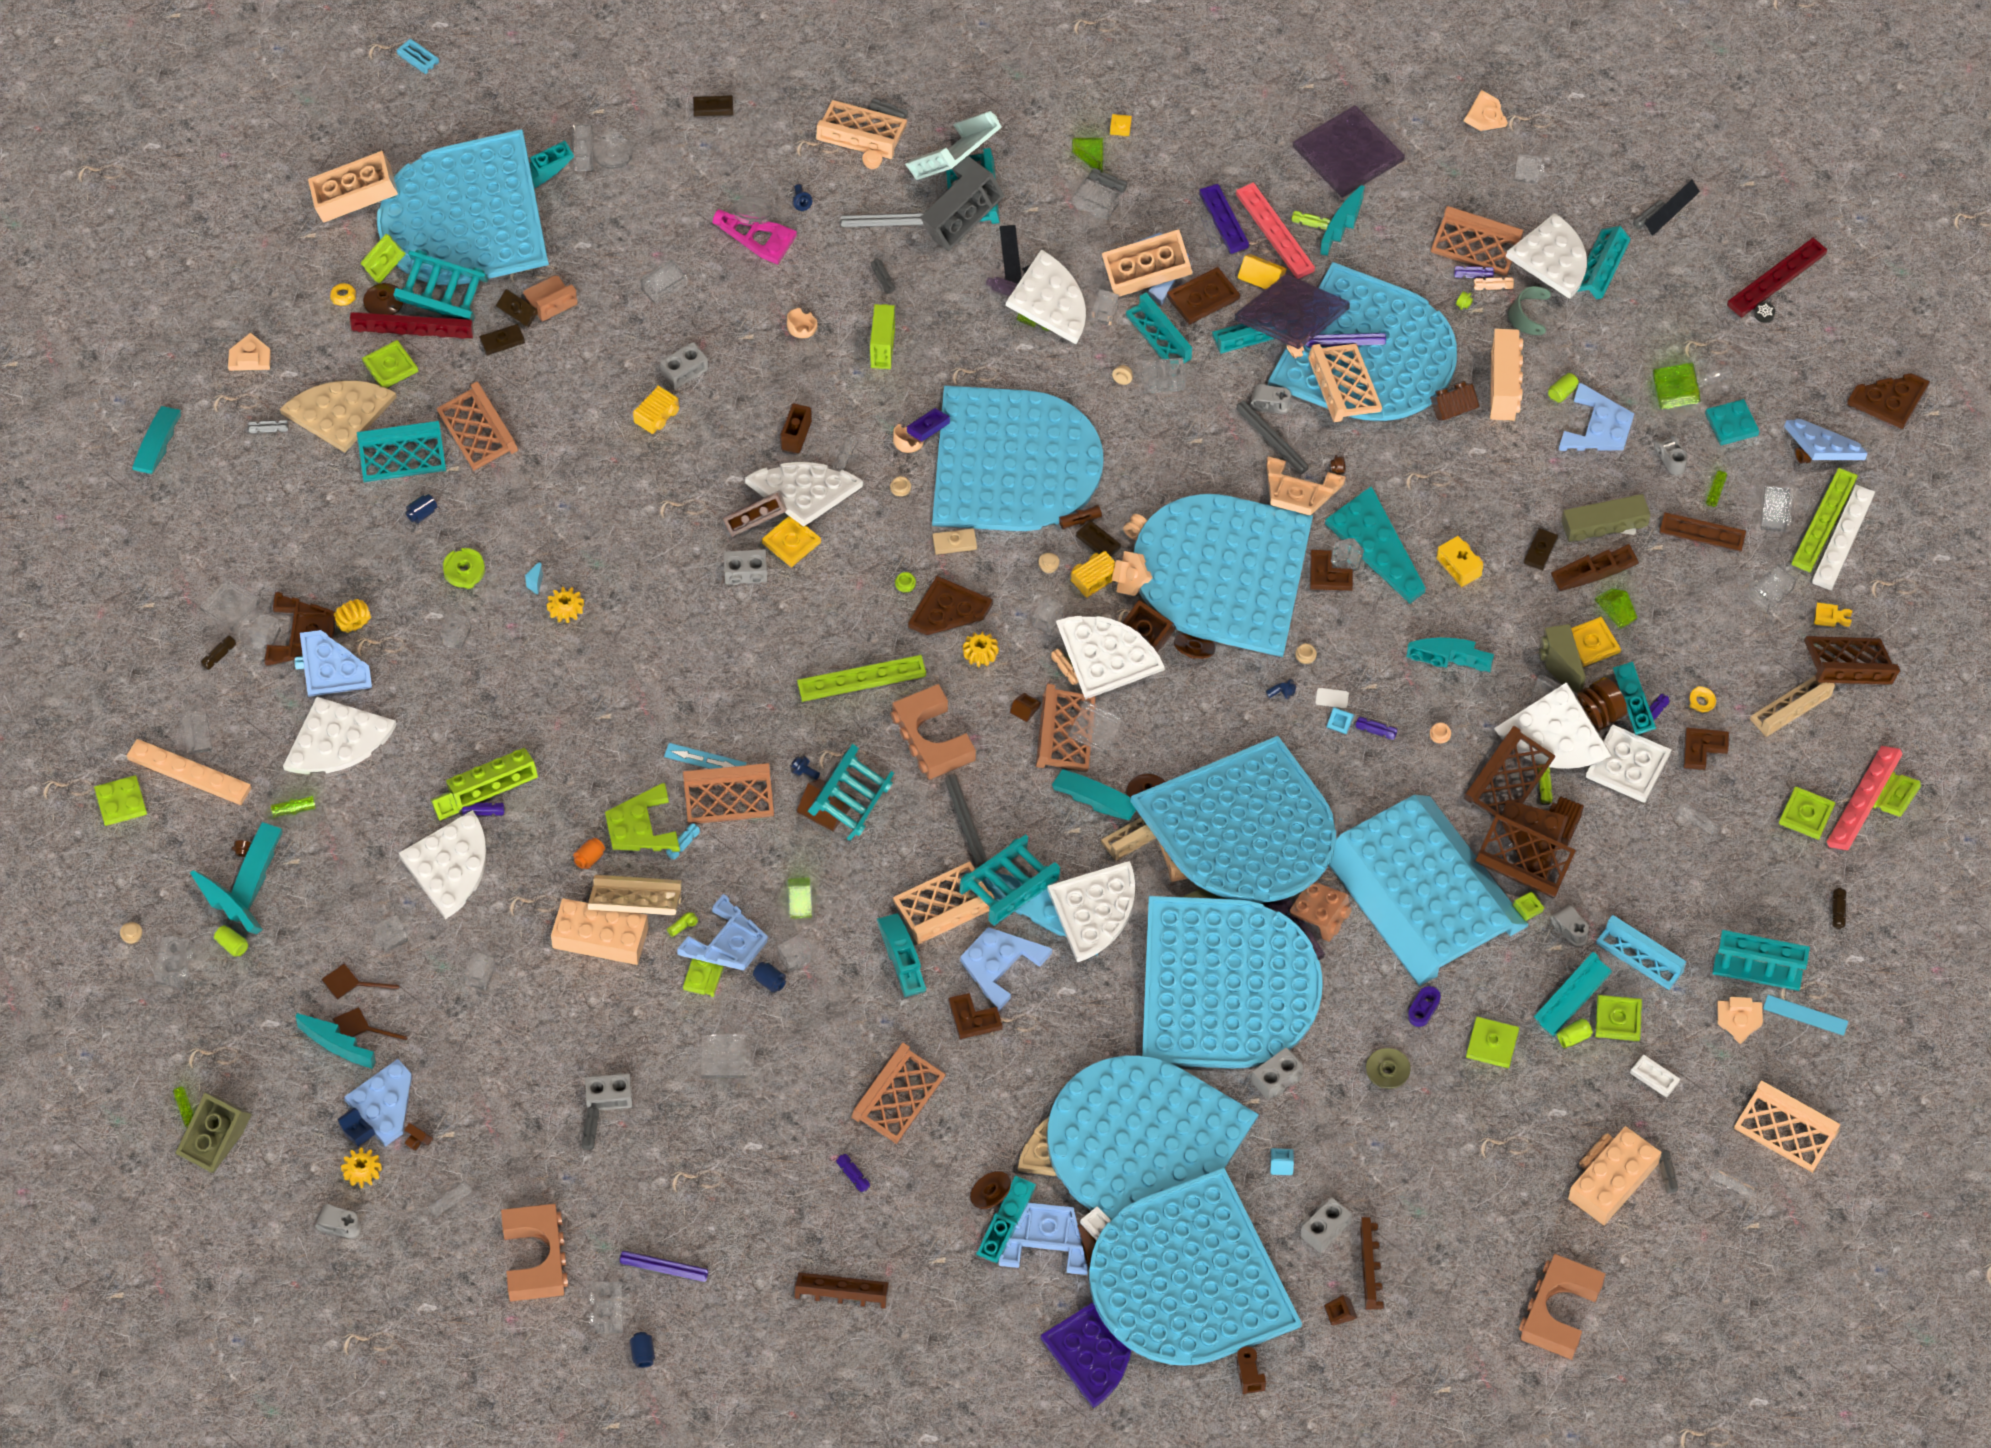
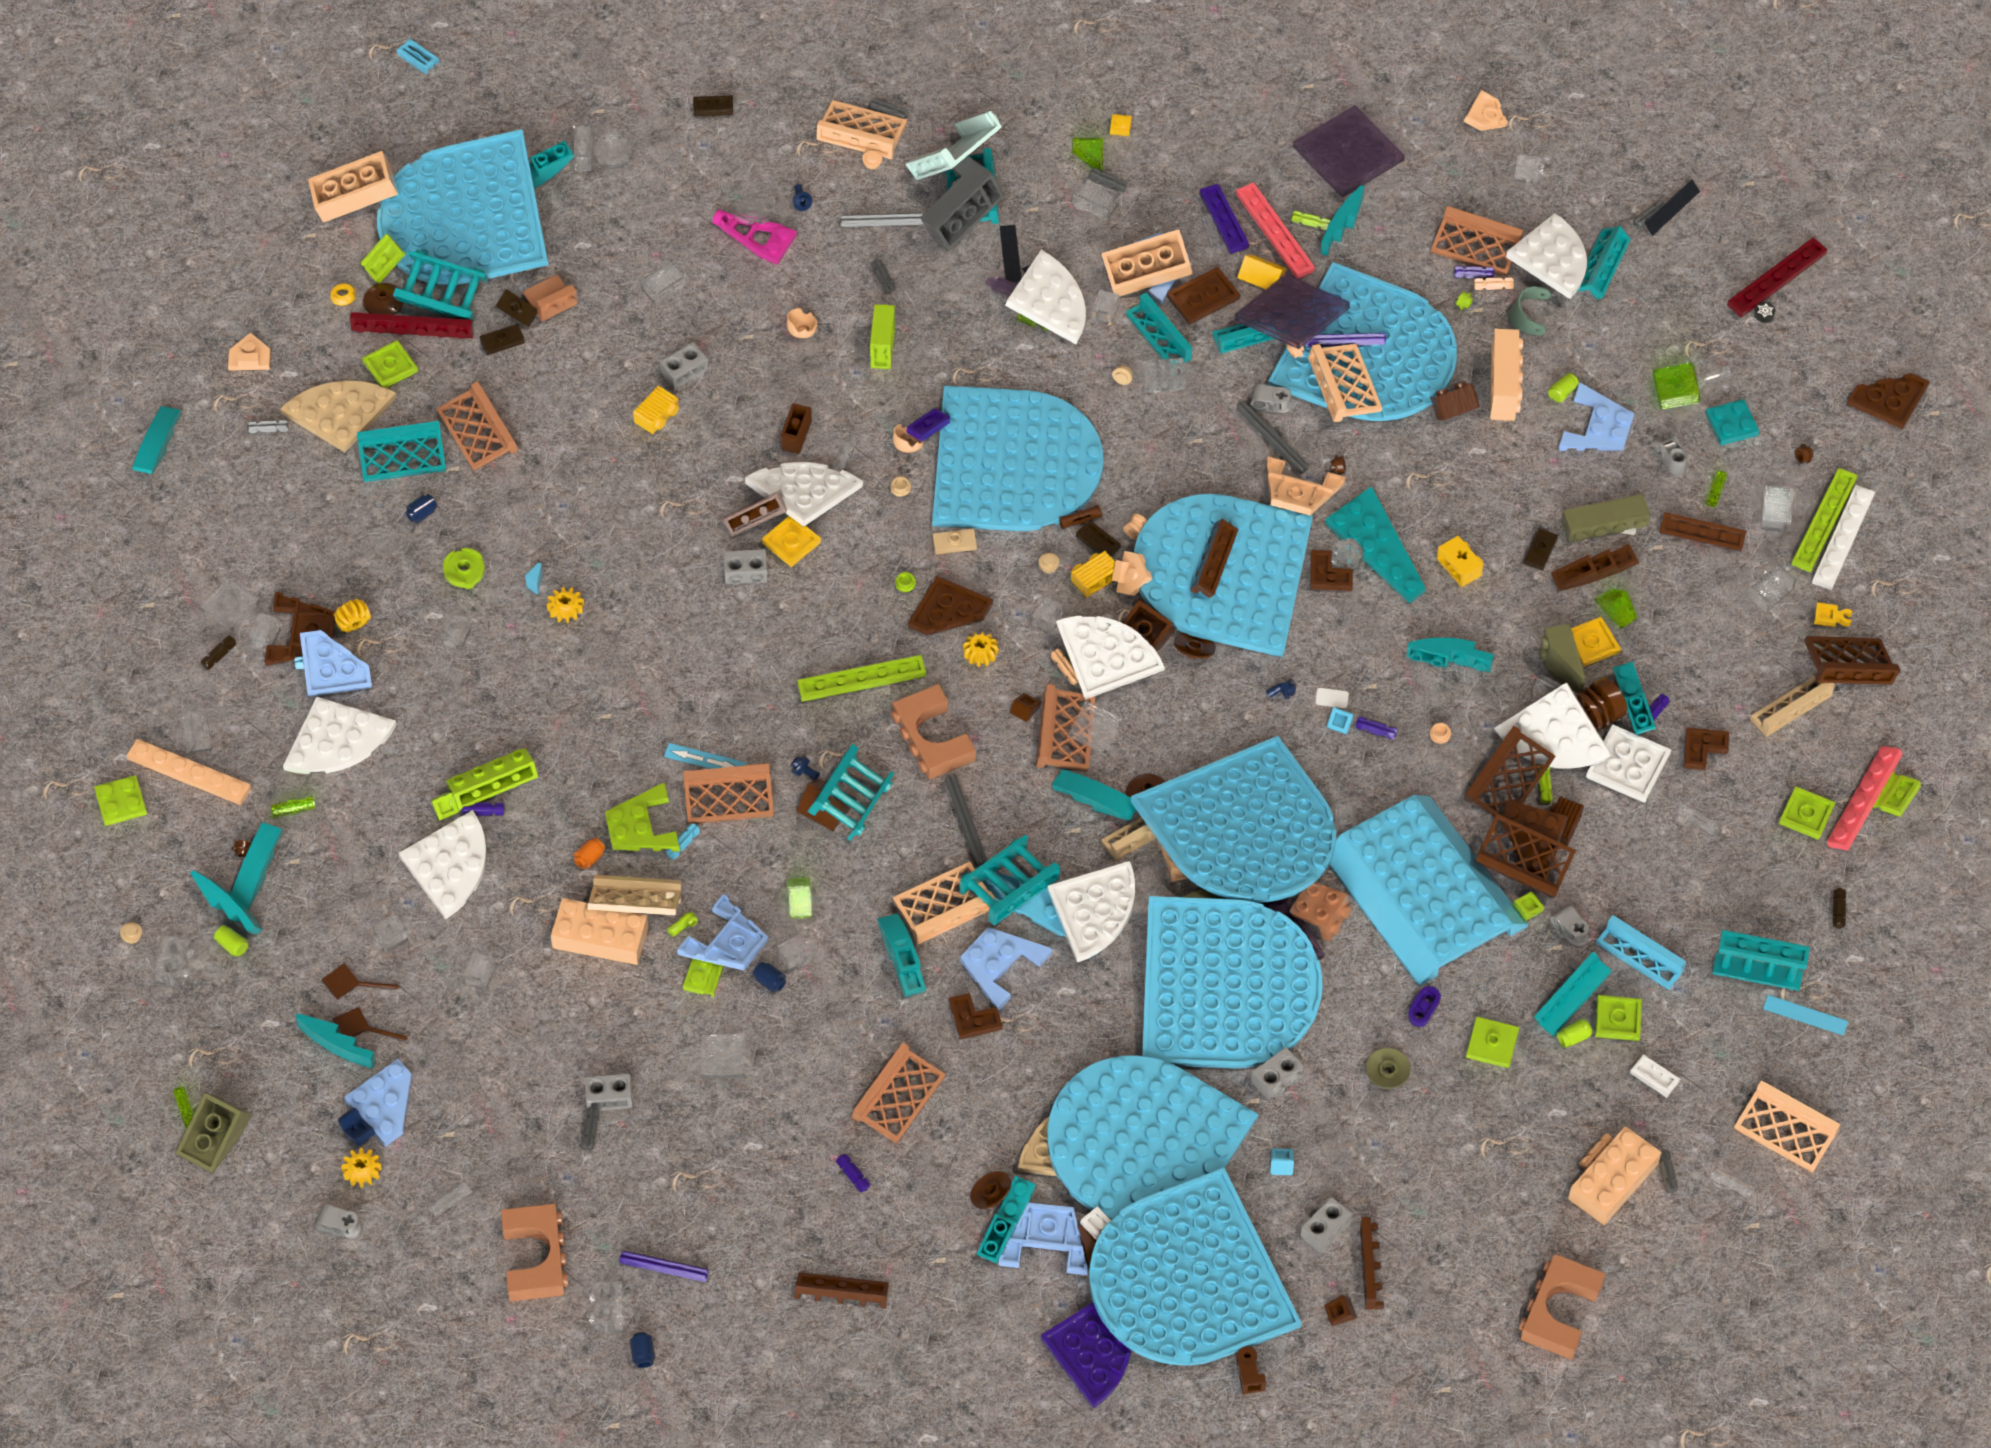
(416, 1137): reddish brown tile -> none
(1215, 558): none -> reddish brown hinge
(1305, 653): tan plate -> none
(1705, 693): yellow piece -> none
(1739, 1016): light nougat plate -> none
(1823, 443): light blue plate -> none

